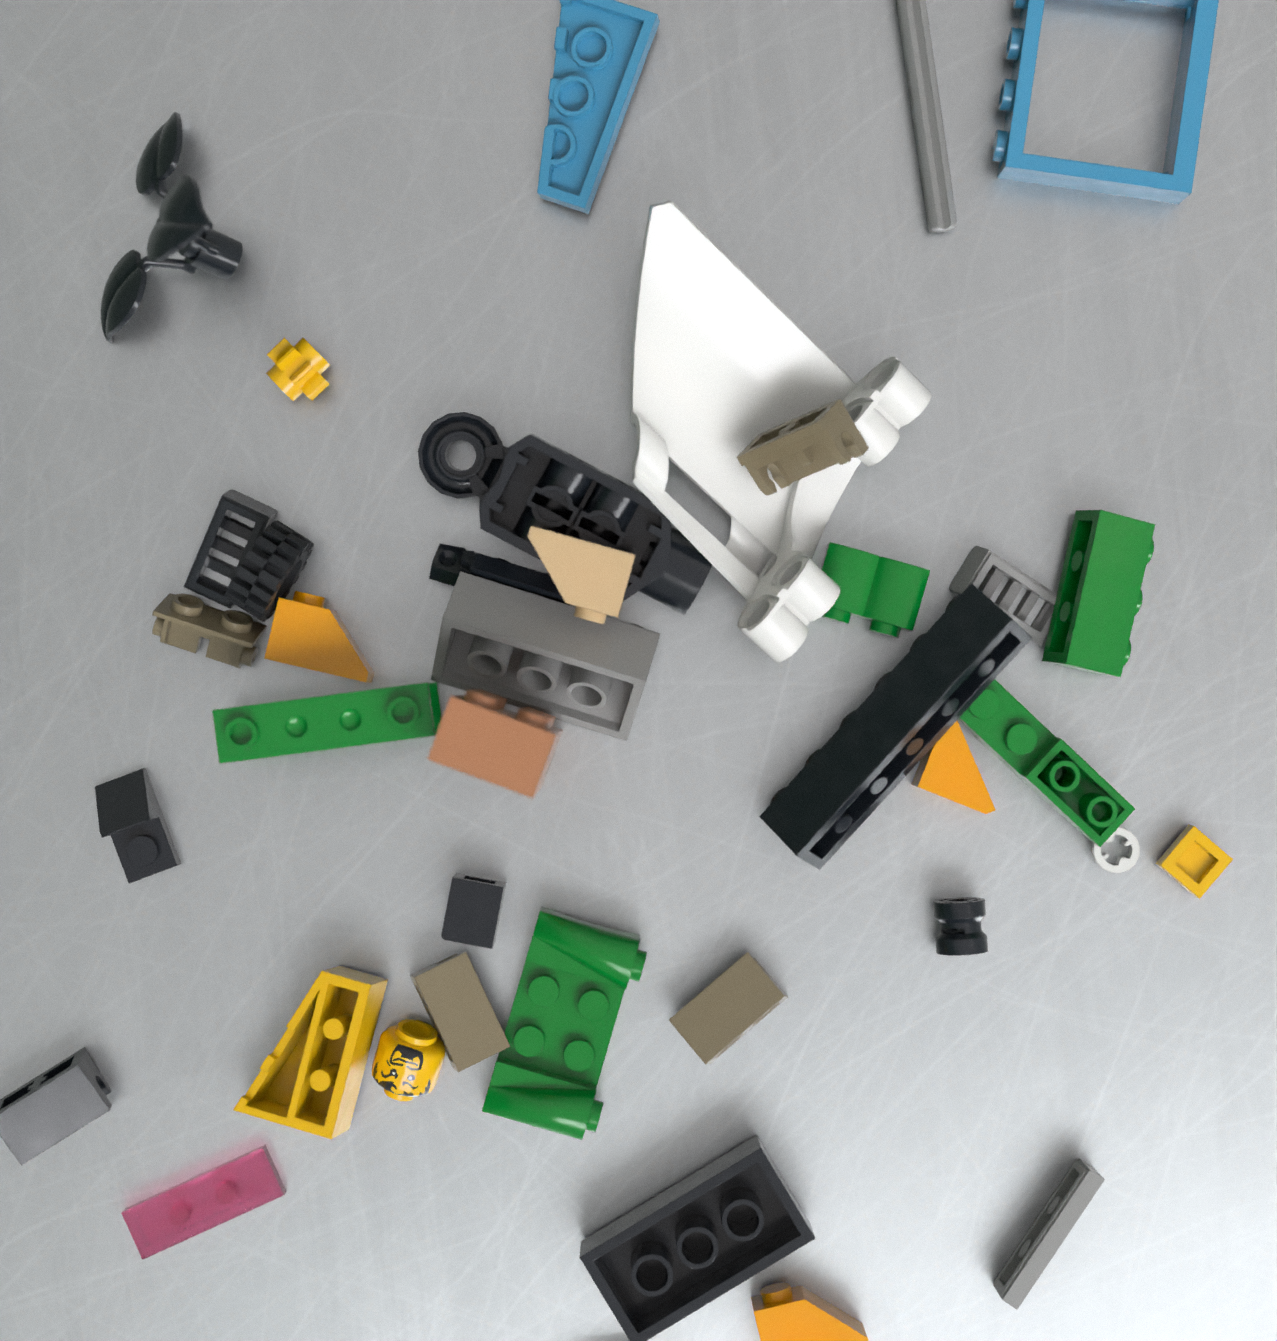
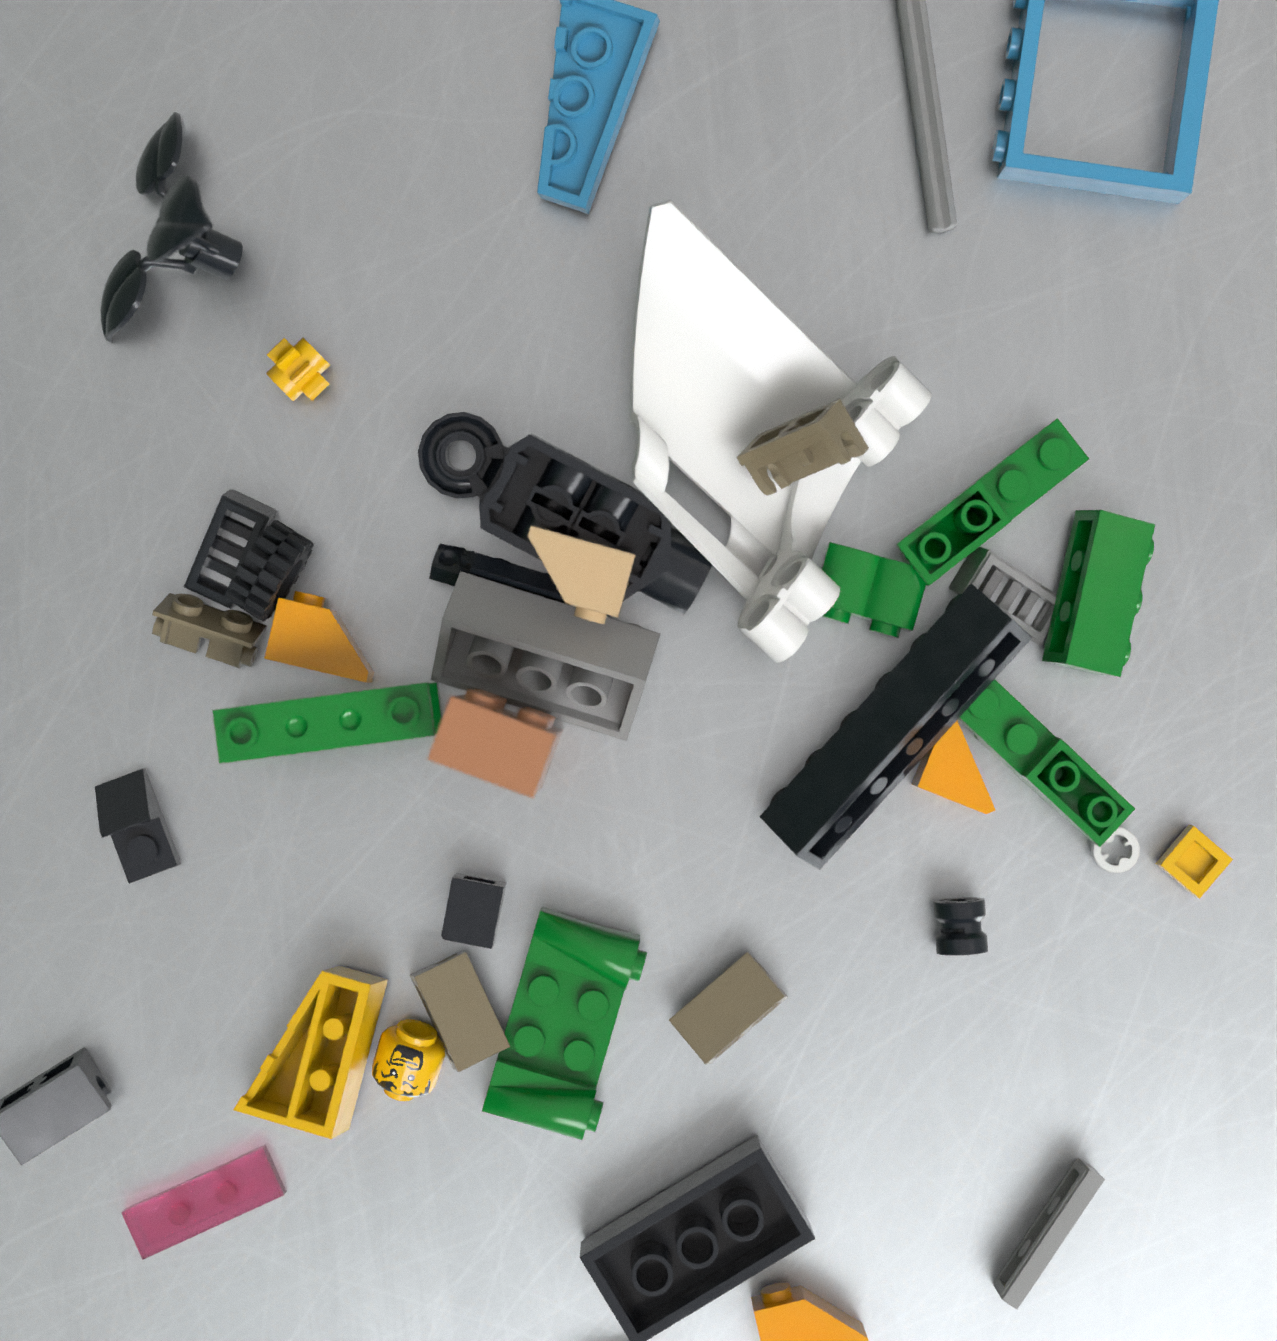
(992, 502): none -> green slope

